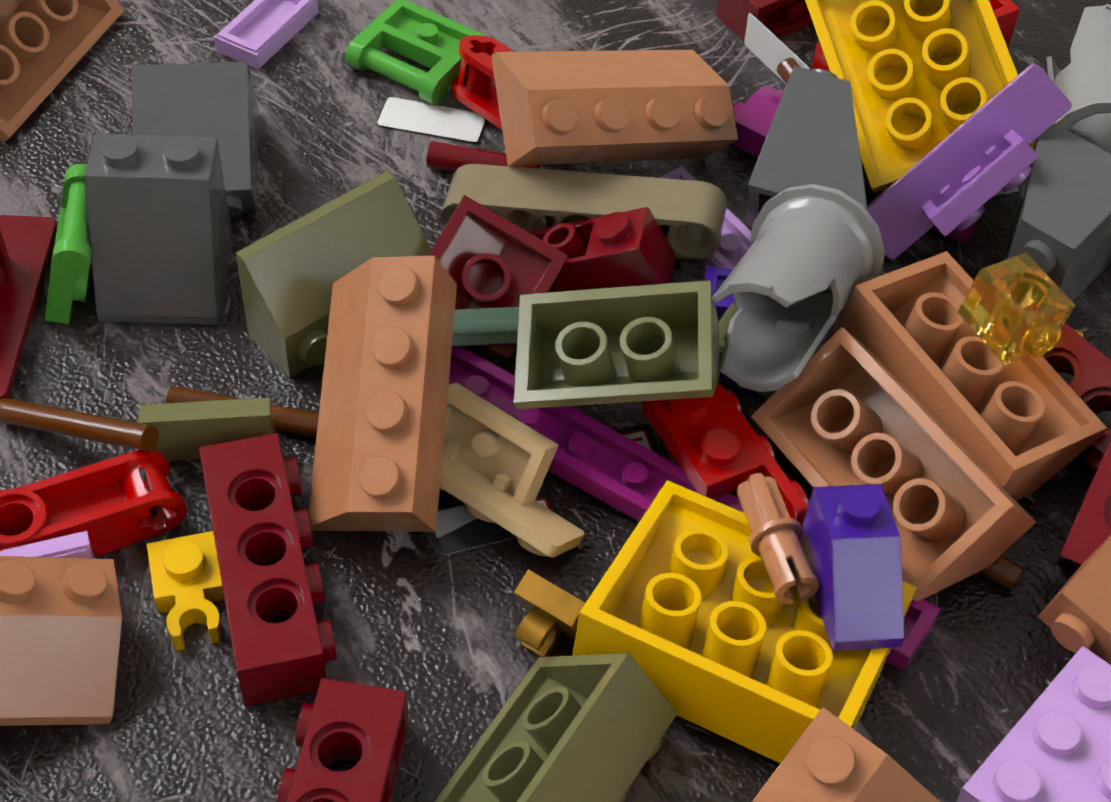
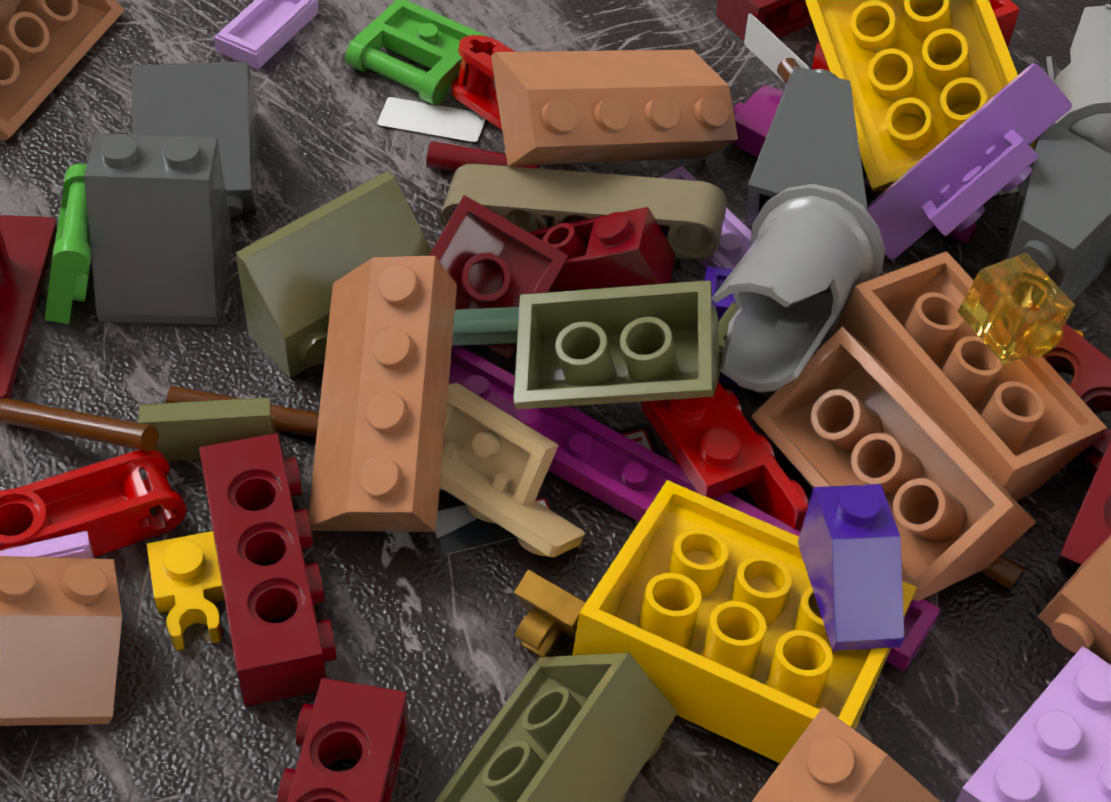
(776, 539): nougat axle -> none

